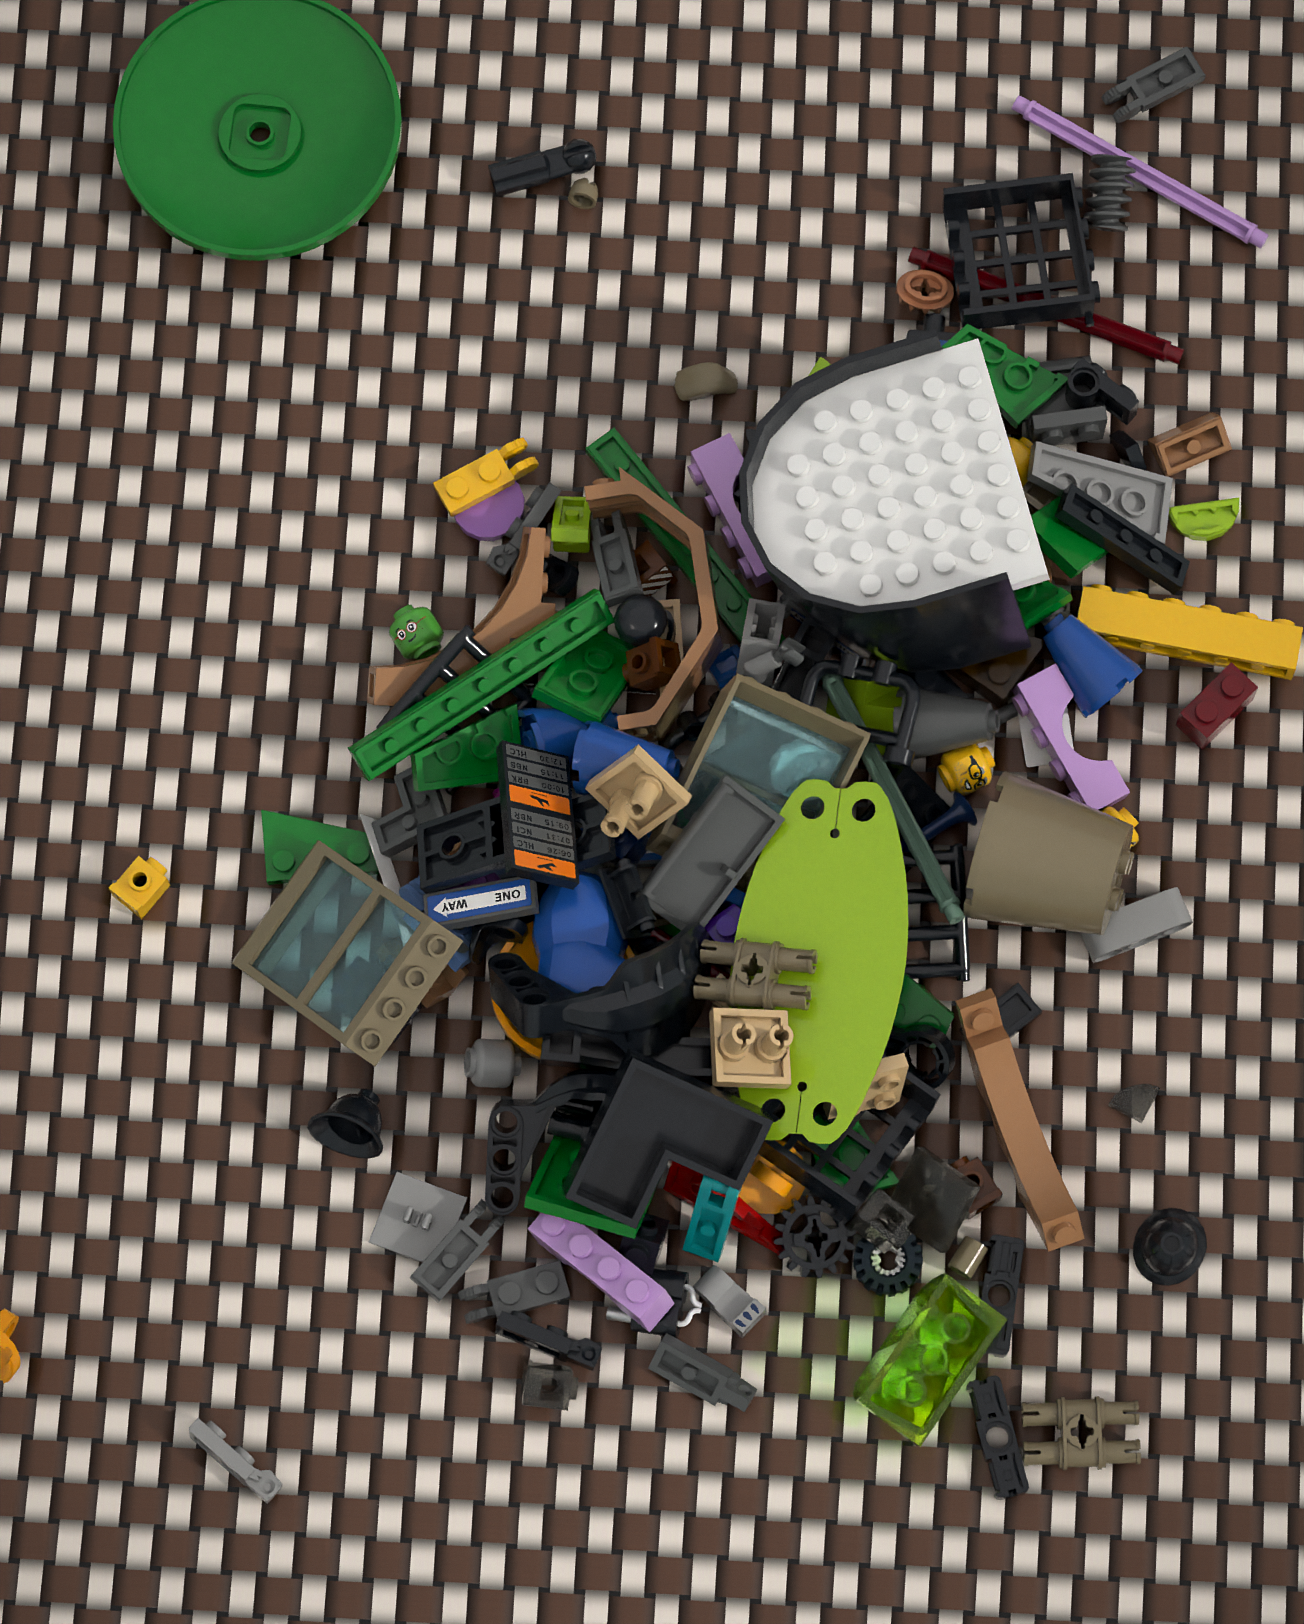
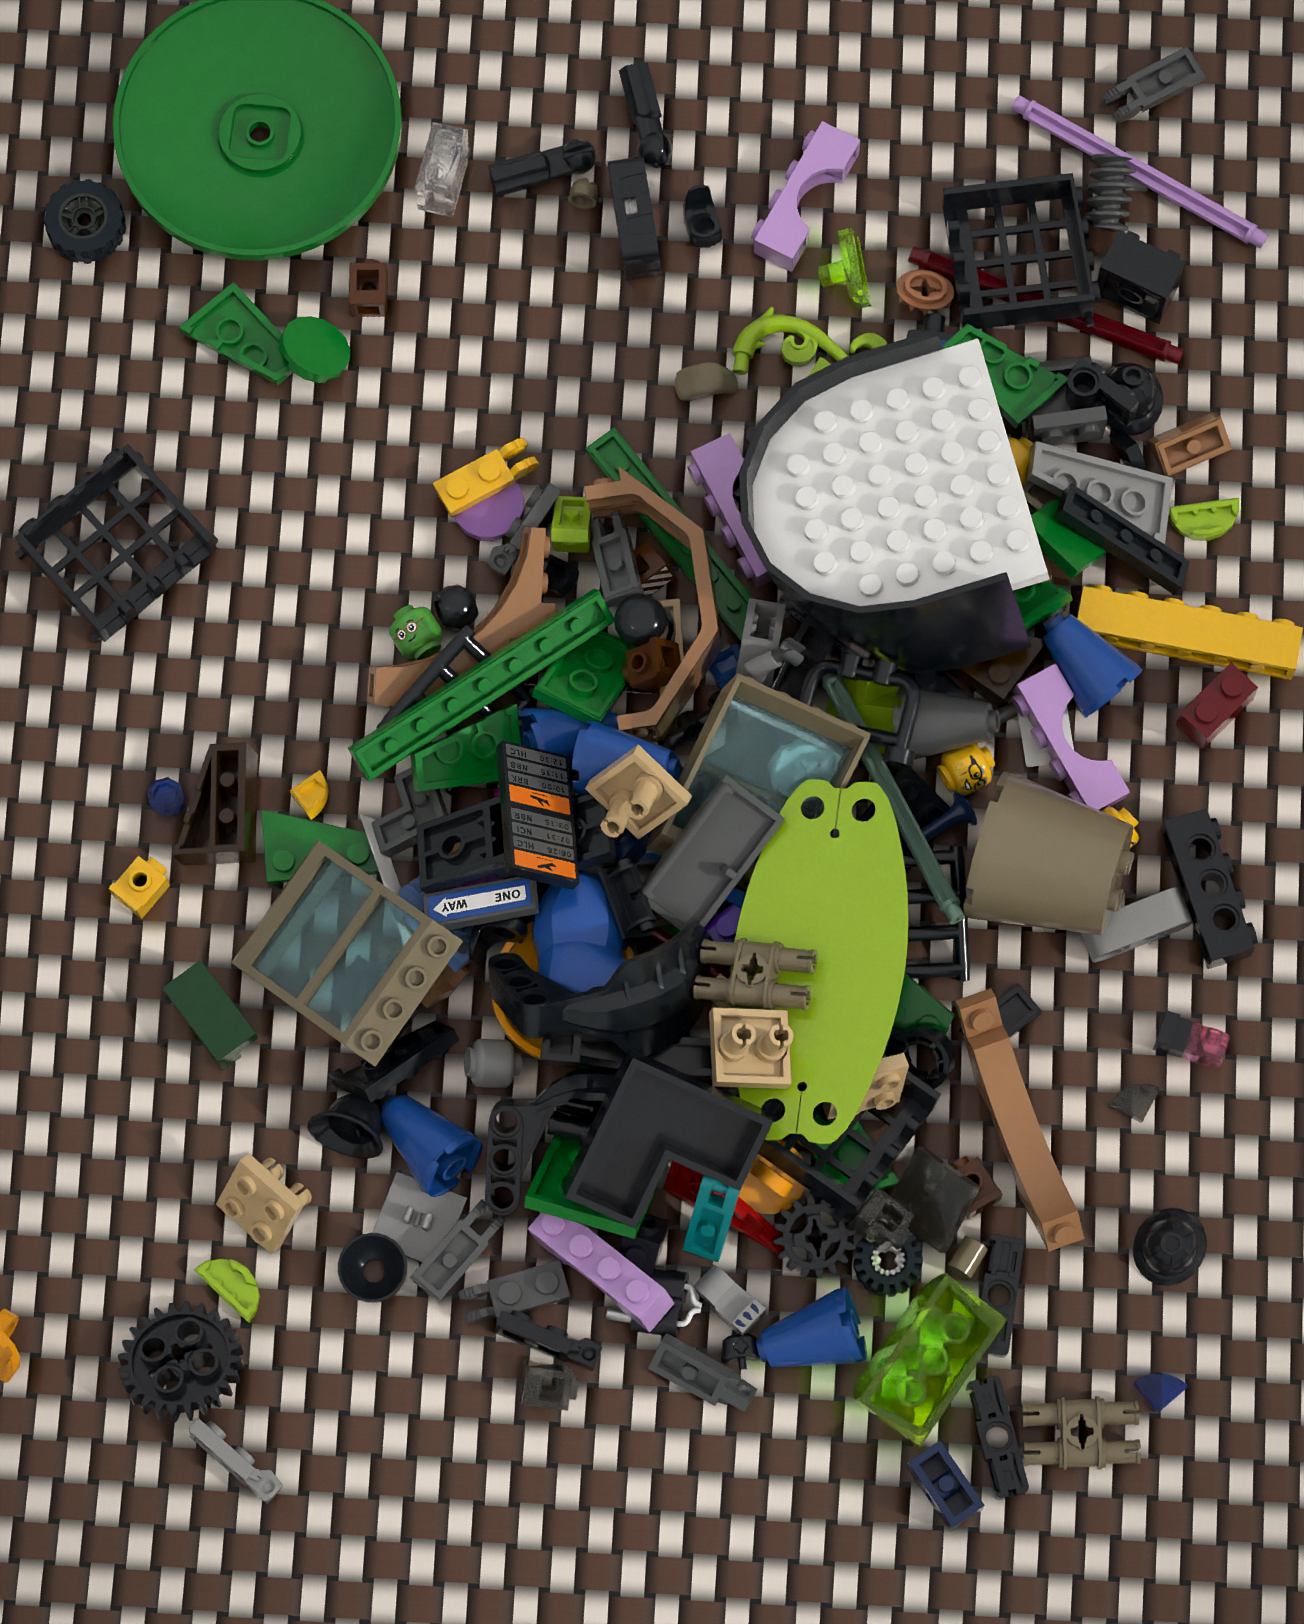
(67, 212): none -> black wheel
(152, 585): none -> black window
(165, 796): none -> clear blue tile
(194, 1388): none -> black gear
(210, 1014): none -> dark green piece
(223, 809): none -> dark brown wedge
(233, 1284): none -> lime tile
(240, 333): none -> green wing
(262, 1202): none -> tan plate
(311, 794): none -> yellow tile
(314, 349): none -> green tile
(366, 1249): none -> black piece
(368, 302): none -> reddish brown brick
(398, 1064): none -> black wing
(430, 1144): none -> blue cone
(442, 169): none -> clear hips
(456, 607): none -> black piece
(634, 218): none -> black axle
(645, 114): none -> black piece
(701, 217): none -> black hair
(739, 1348): none -> black piece
(794, 354): none -> lime plant
(816, 1334): none -> blue cone
(826, 159): none -> lavender arch
(848, 270): none -> clear neon green tile
(945, 1486): none -> dark blue brick
(1140, 276): none -> black container
(1147, 391): none -> black hat
(1160, 1389): none -> clear blue tile
(1191, 1040): none -> leg
(1216, 944): none -> black brick

